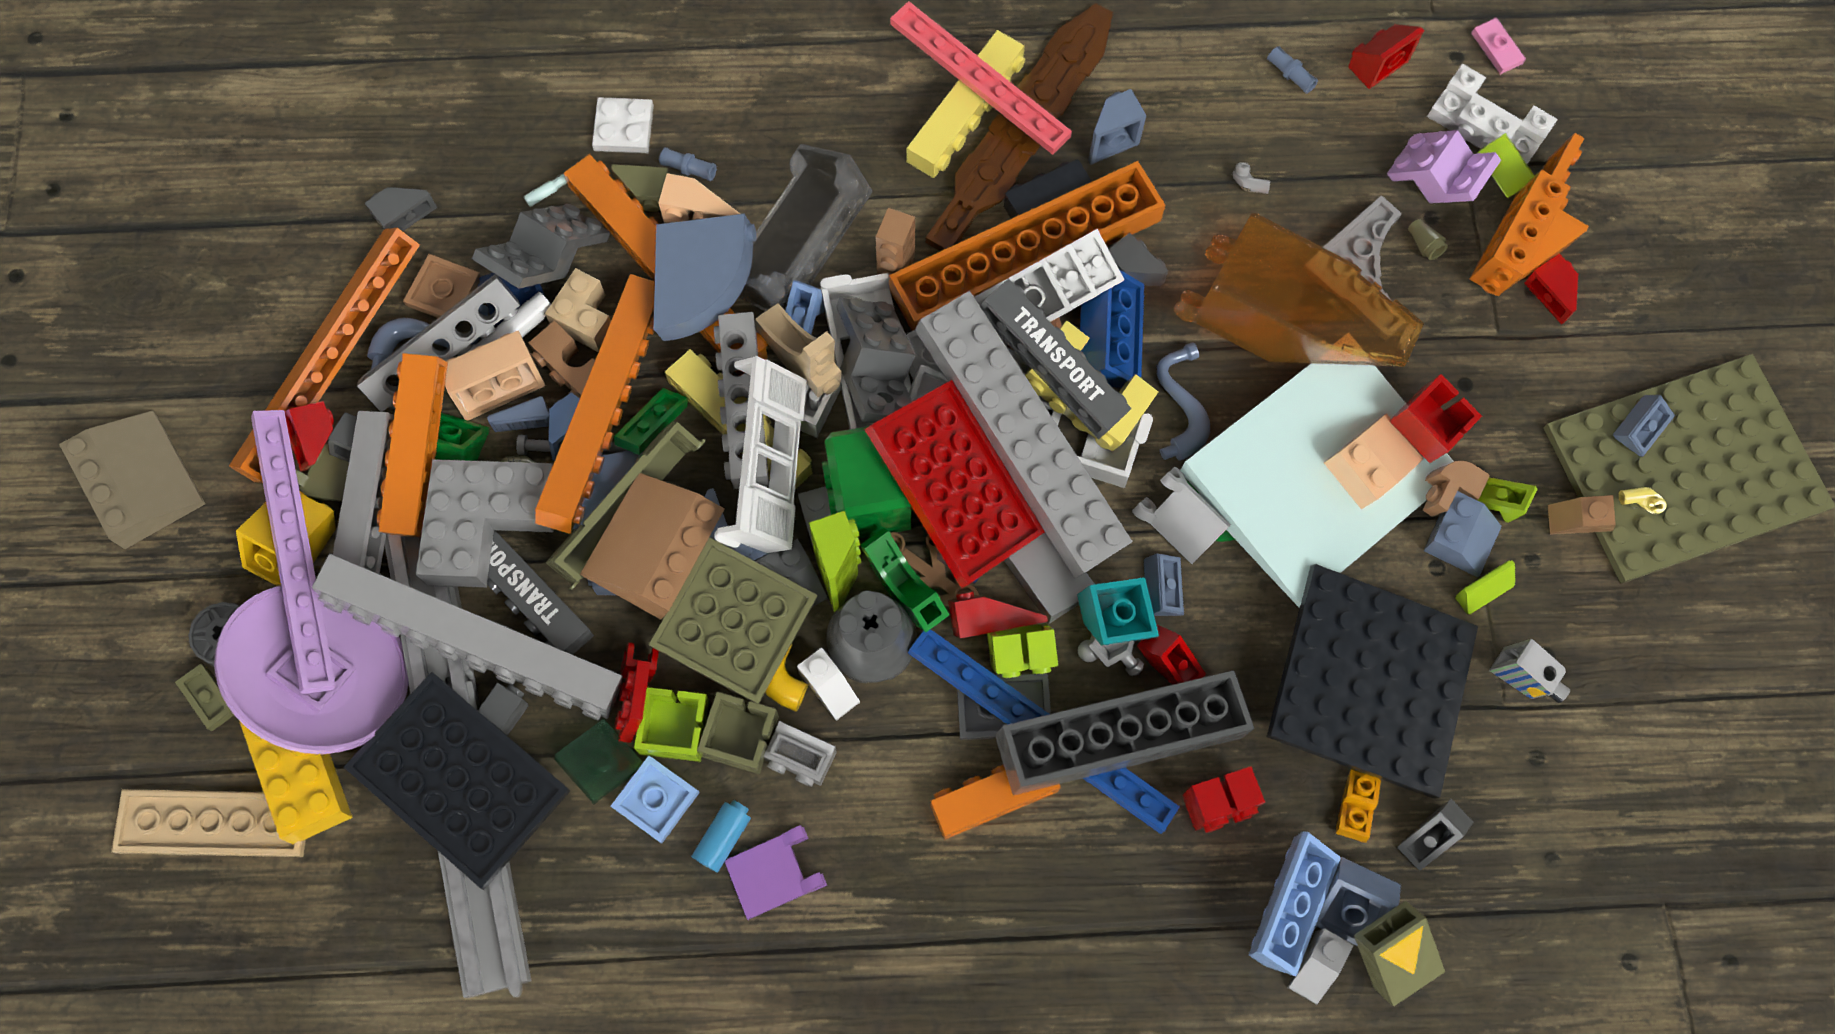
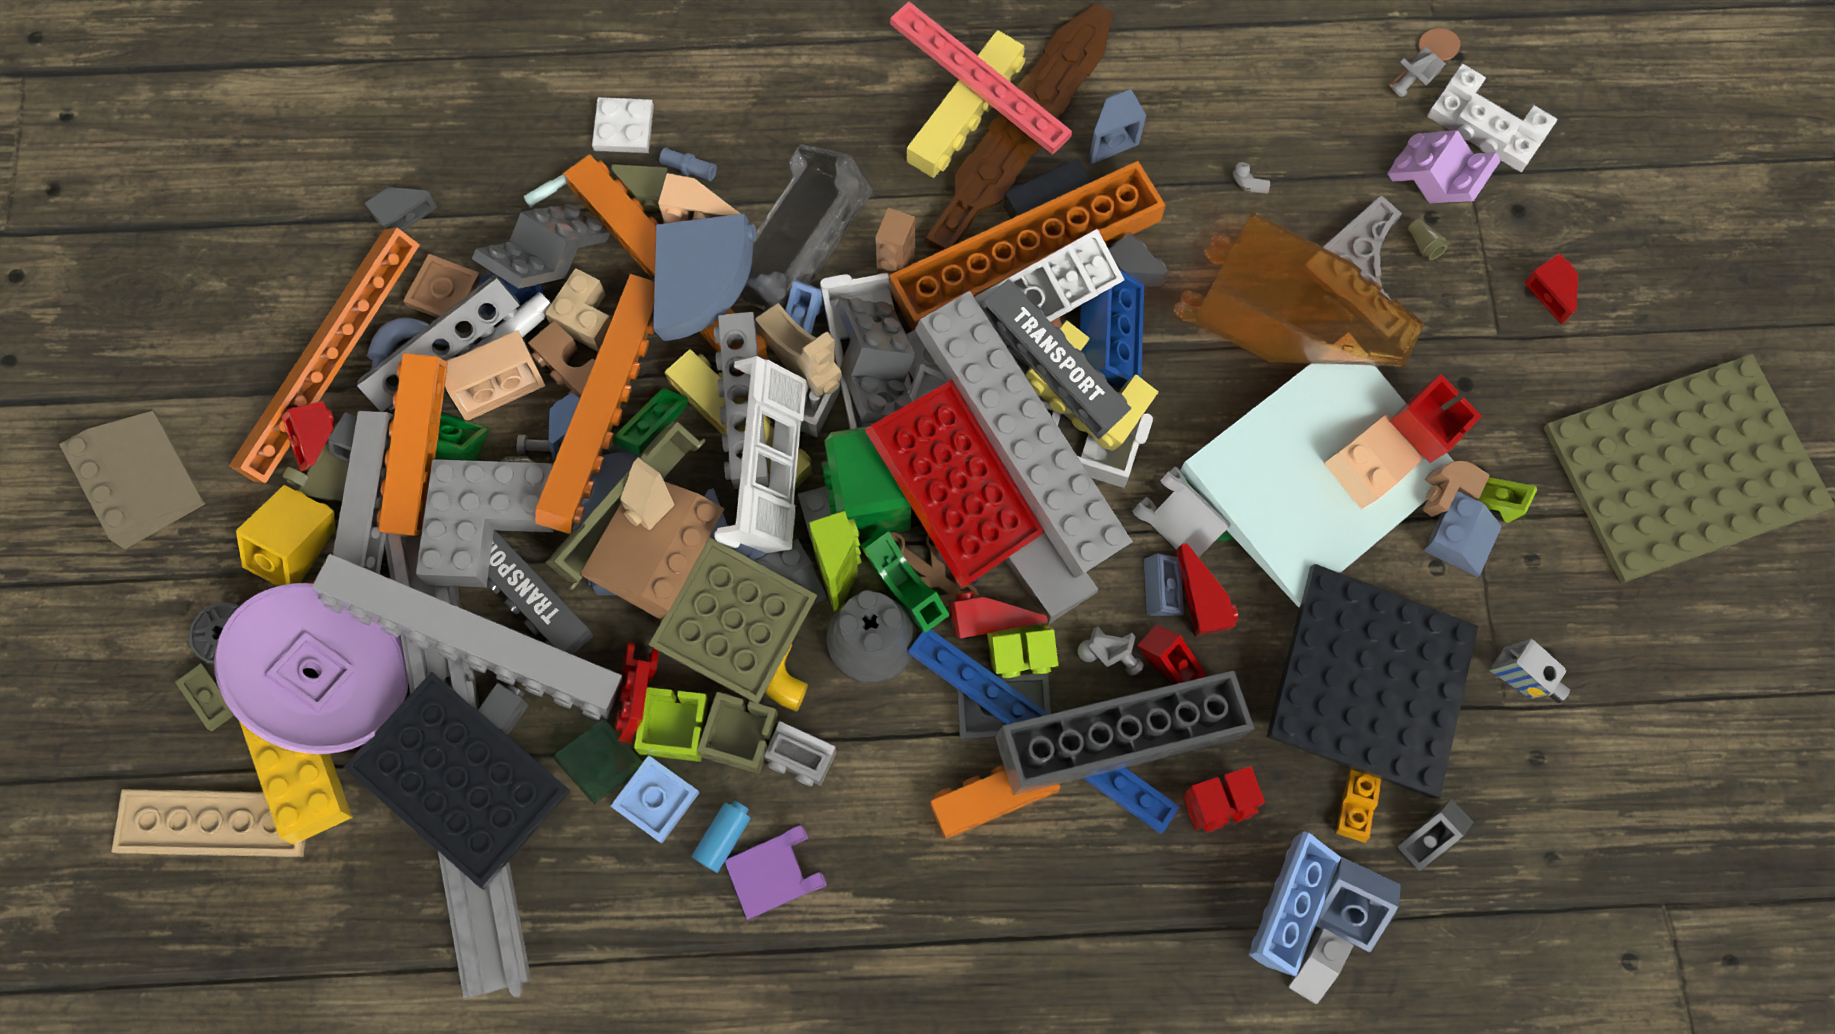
(293, 552): lavender plate -> none
(521, 416): sand blue slope -> none
(645, 496): none -> tan slope
(828, 684): white slope -> none
(1118, 611): teal slope -> none
(1199, 424): sand blue animal -> none
(1206, 599): none -> red slope
(1292, 69): sand blue pin -> none
(1384, 53): red slope -> none
(1399, 953): olive brick -> none
(1424, 67): none -> light grey piece
(1441, 42): none -> nougat piece
(1487, 588): lime slope -> none
(1498, 46): bright pink plate -> none
(1512, 170): lime slope -> none
(1533, 225): orange wedge -> none
(1582, 515): medium nougat slope -> none
(1644, 424): sand blue slope -> none
(1645, 498): light yellow arm -> none

